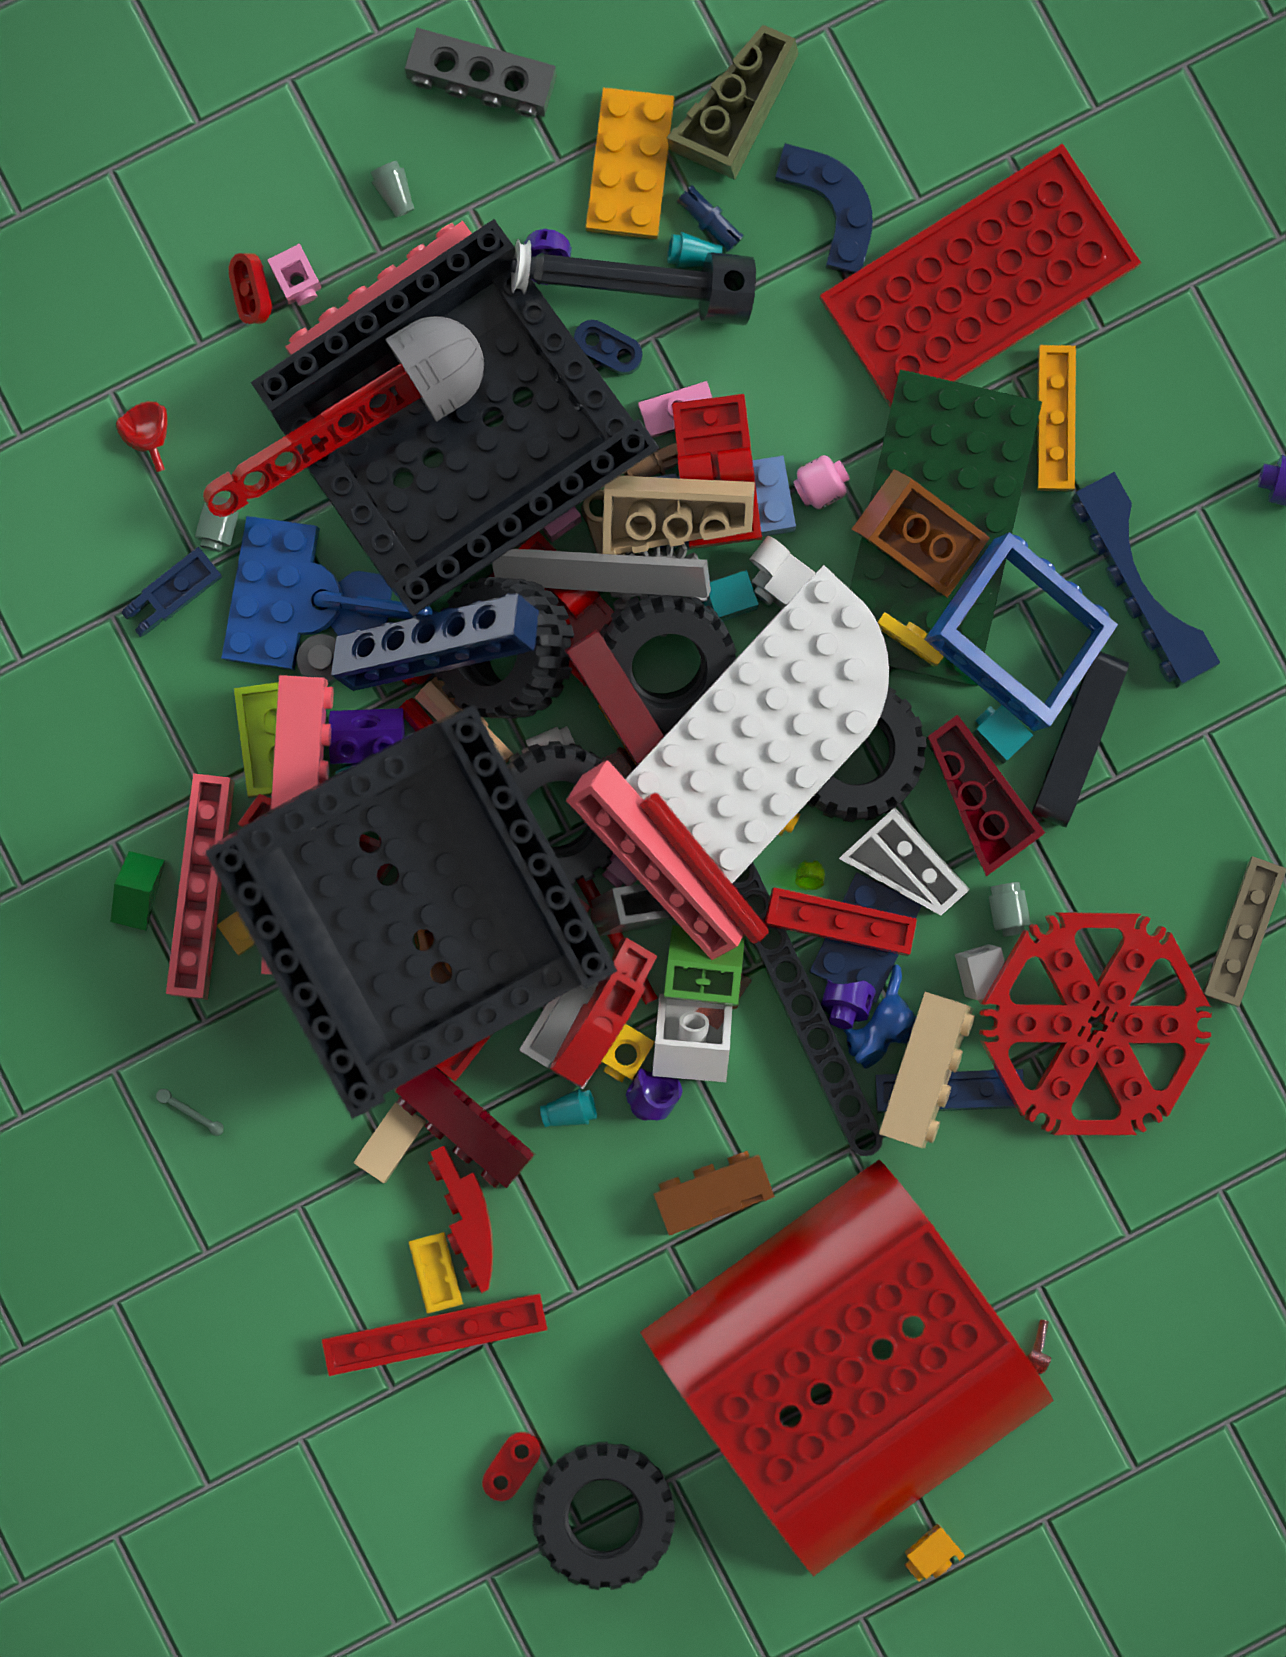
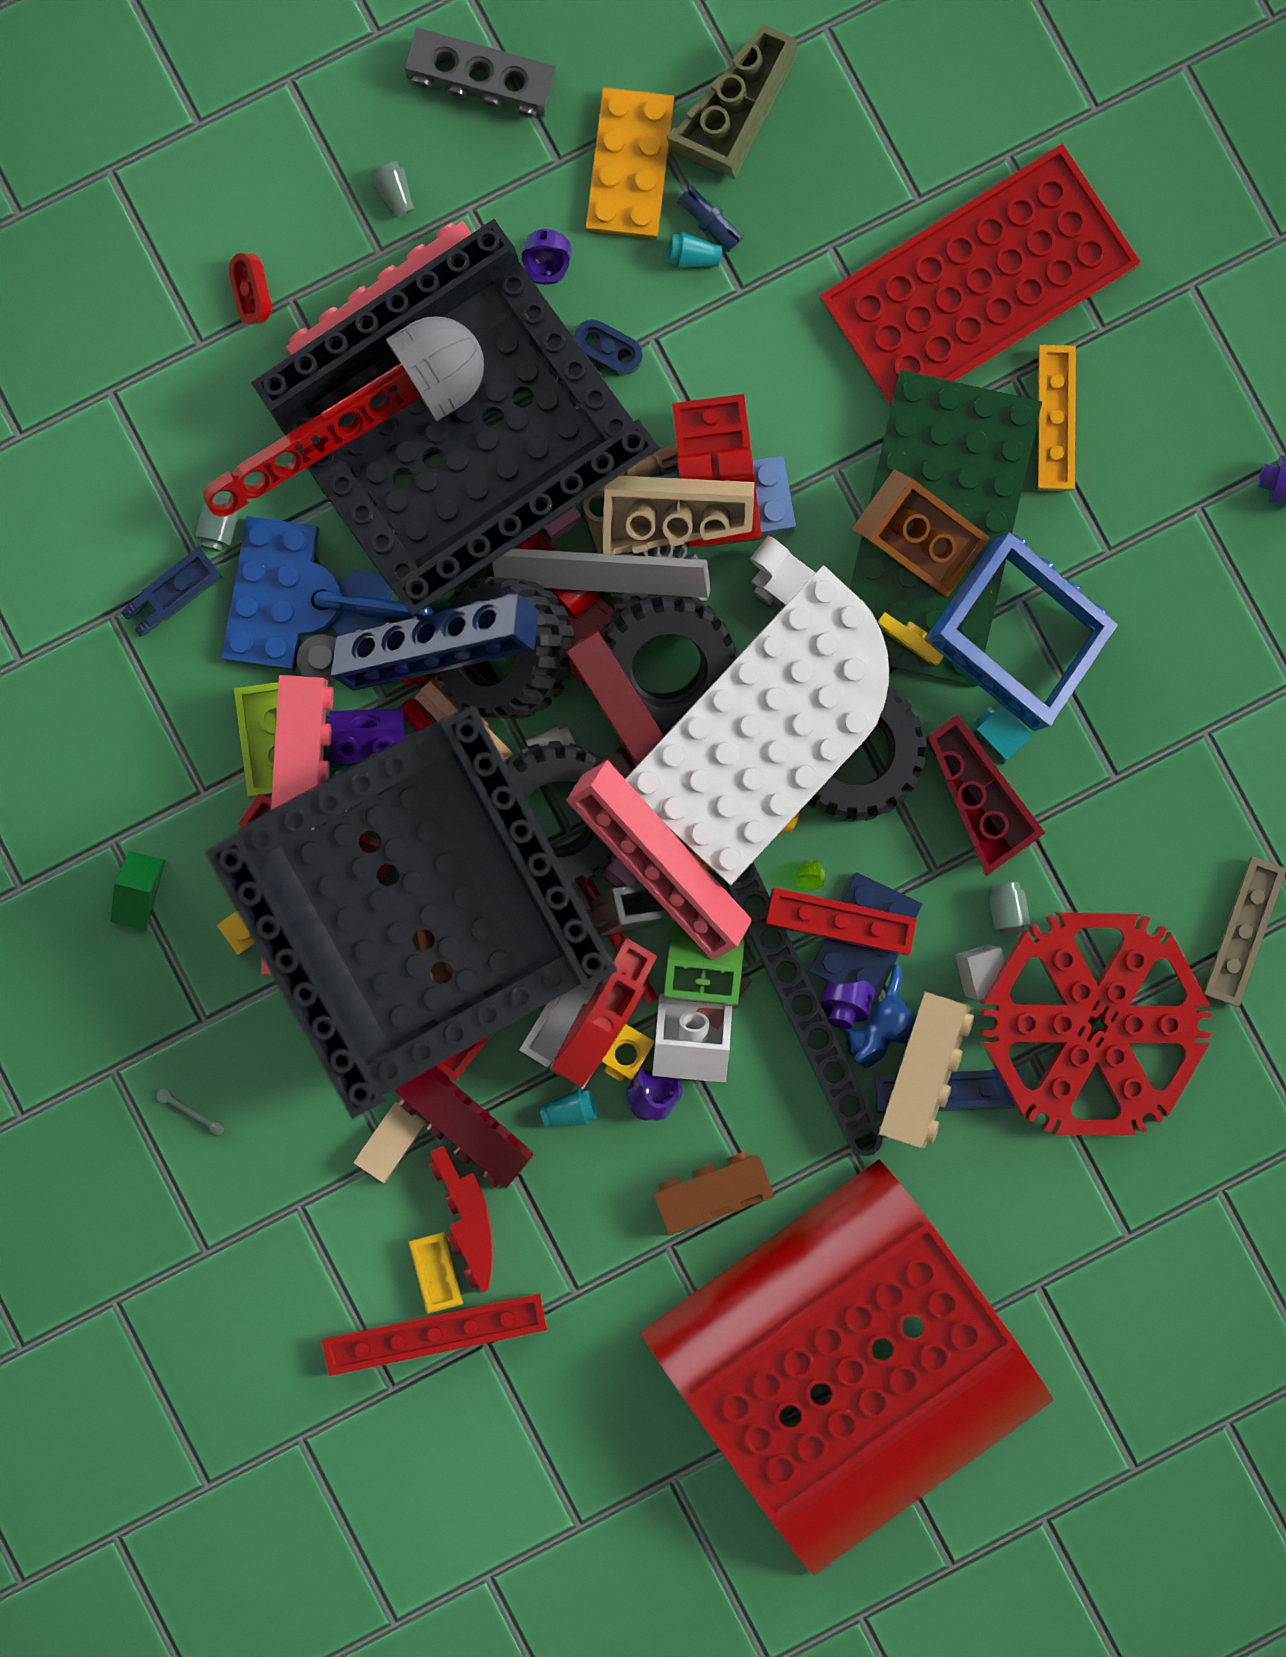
(145, 429): red piece -> none
(199, 888): coral brick -> none
(291, 264): bright pink brick -> none
(511, 1466): red plate -> none
(592, 1566): black tyre -> none
(658, 411): bright pink plate -> none
(704, 867): red axle -> none
(722, 288): black piece -> none
(732, 596): teal brick -> none
(821, 482): bright pink head -> none
(842, 192): dark blue plate -> none
(907, 863): white wedge -> none
(932, 1554): light orange brick -> none
(1038, 1359): clear red hand -> none
(1080, 739): black beam -> none
(1181, 647): dark blue arch -> none

